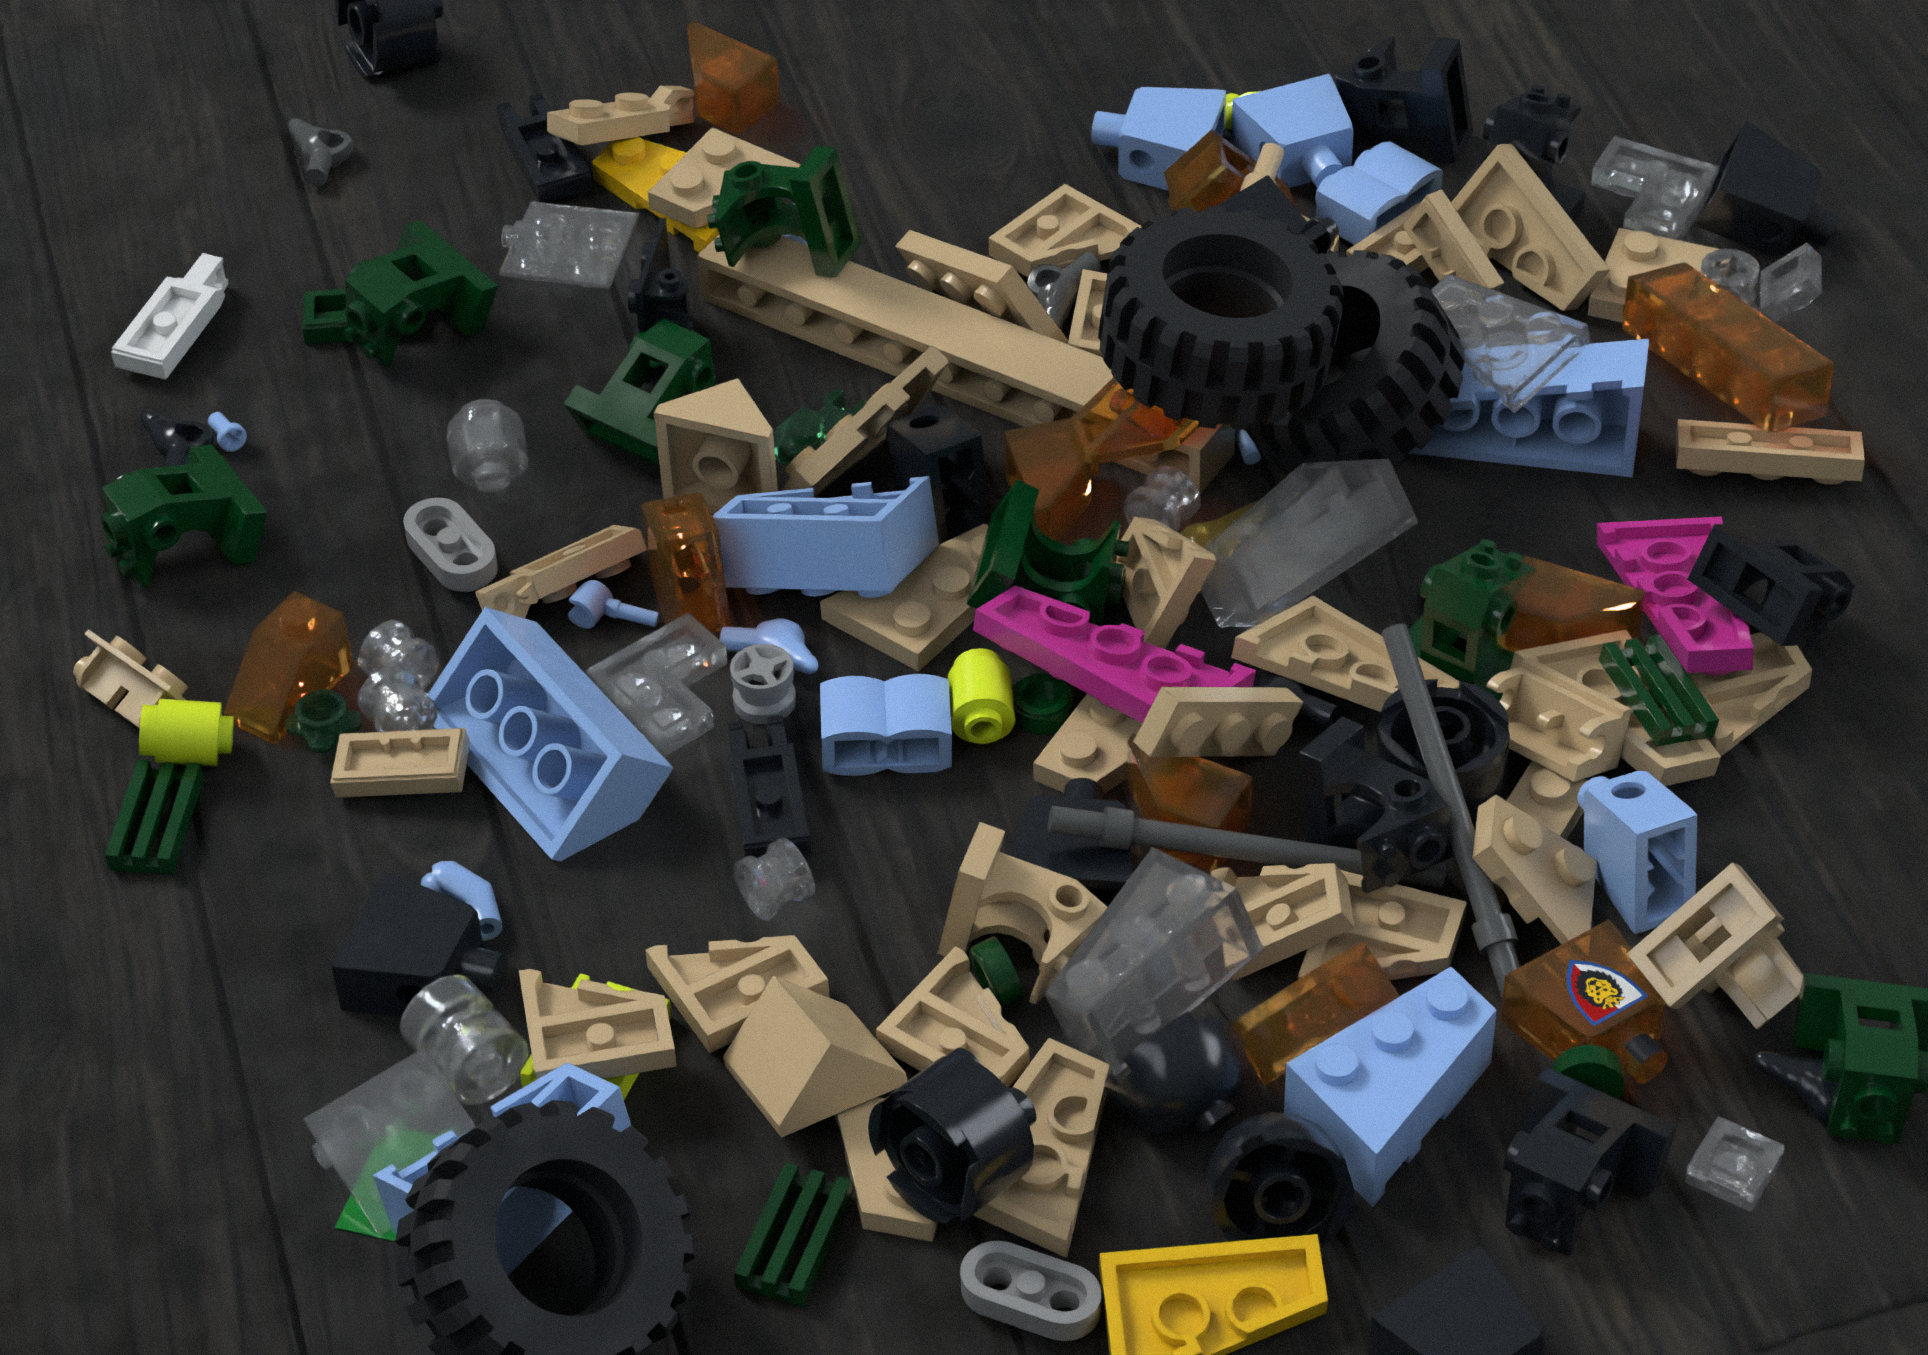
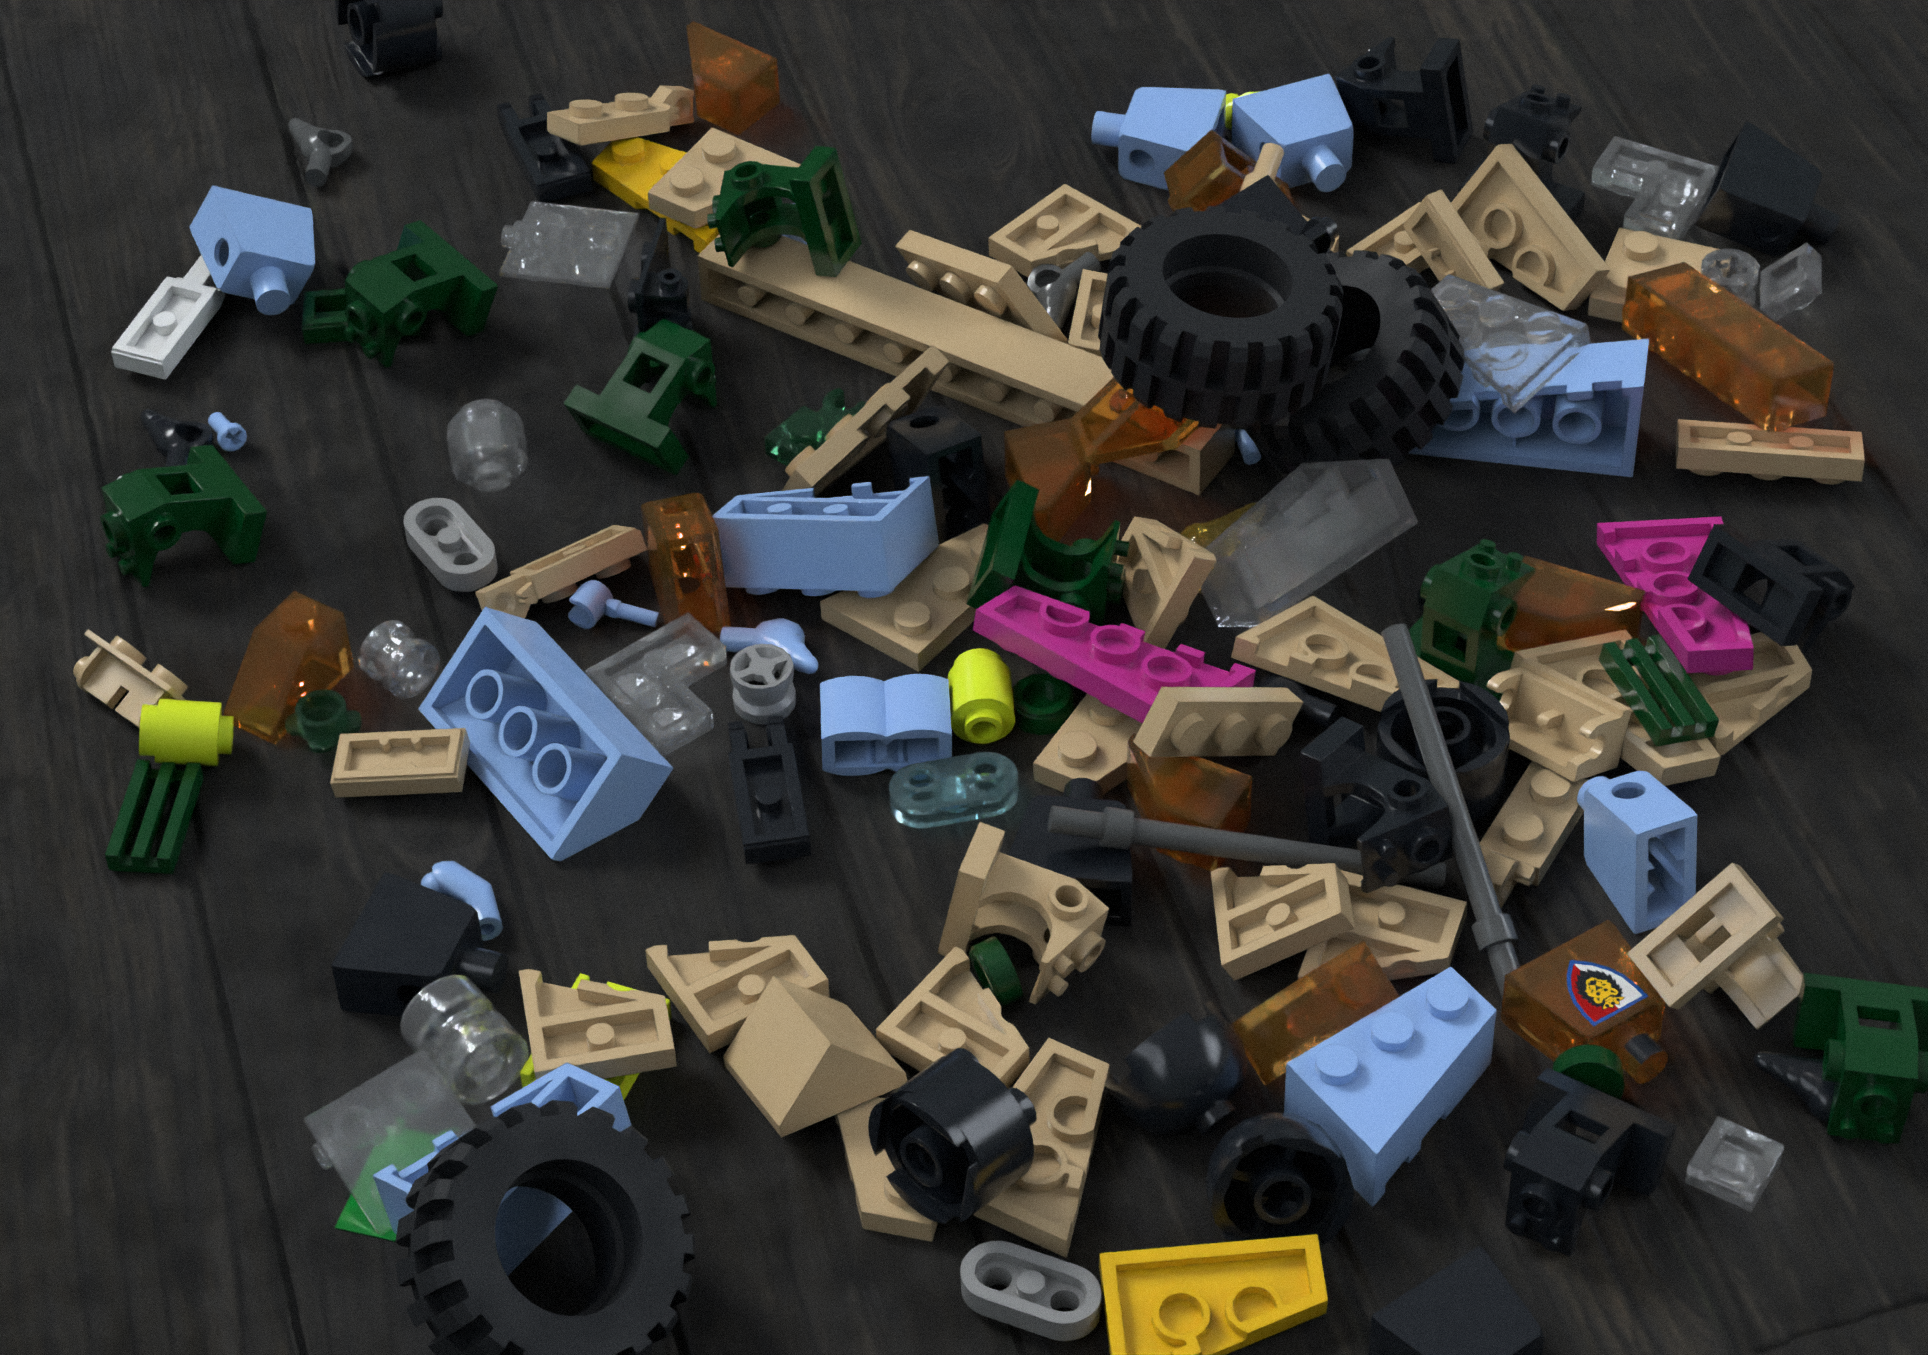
(255, 246): none -> light blue torso
(396, 702): clear wheel -> none
(715, 445): tan slope -> none
(774, 879): clear wheel -> none
(810, 1190): dark green tile -> none
(953, 790): none -> clear light blue plate
(1151, 958): clear wedge -> none
(1165, 497): clear wheel -> none
(1375, 190): light blue brick -> none
(1535, 868): tan wing -> none

